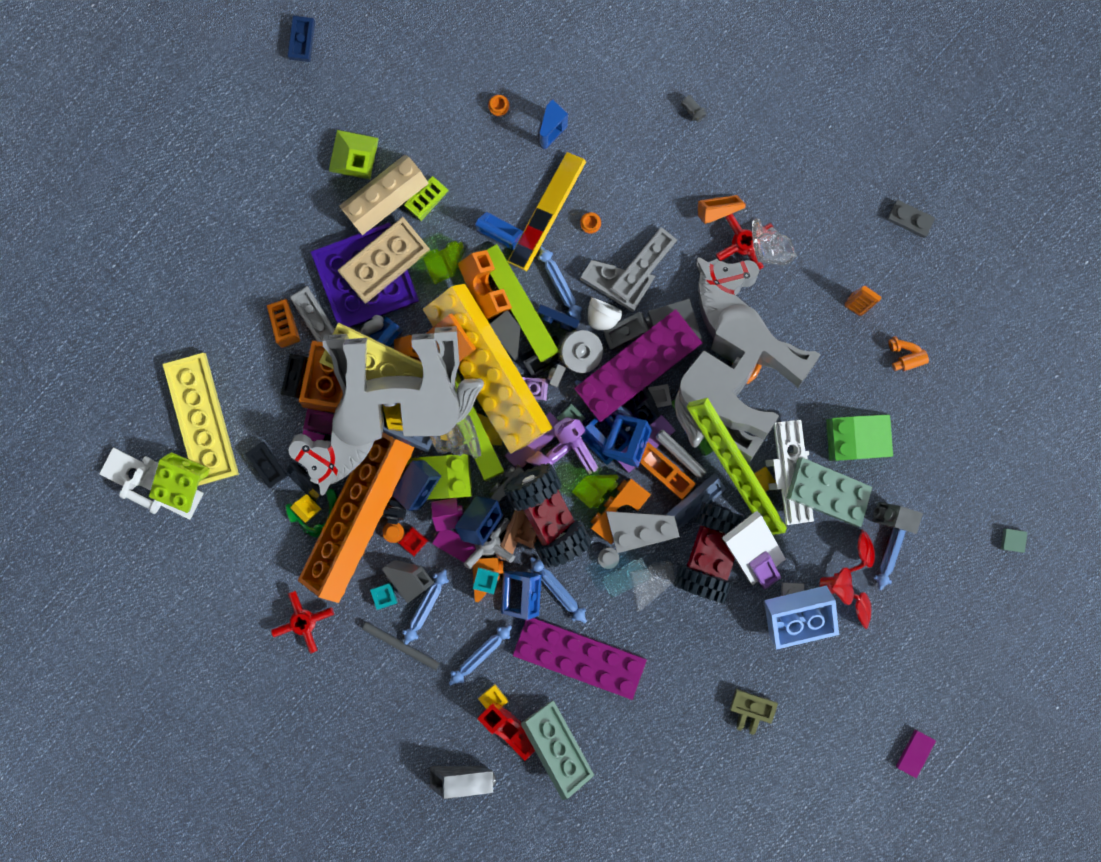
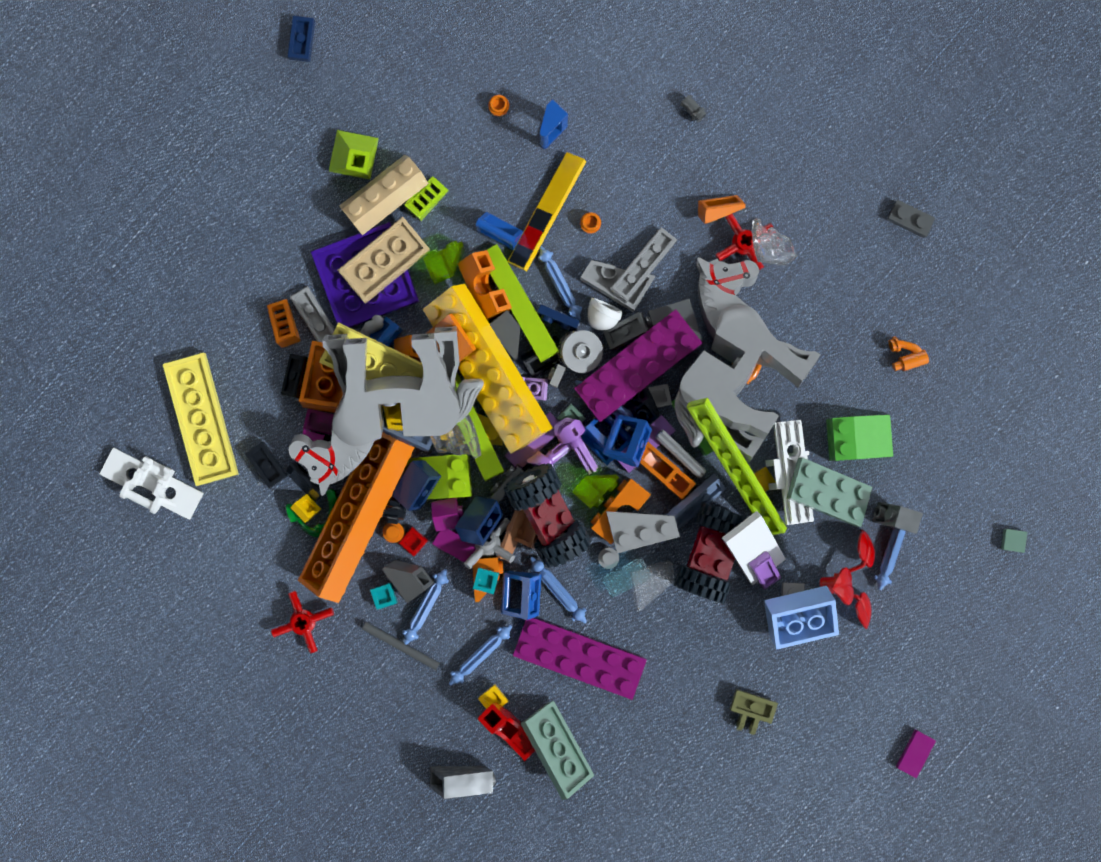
(177, 481): lime bracket -> none
(862, 300): orange slope -> none

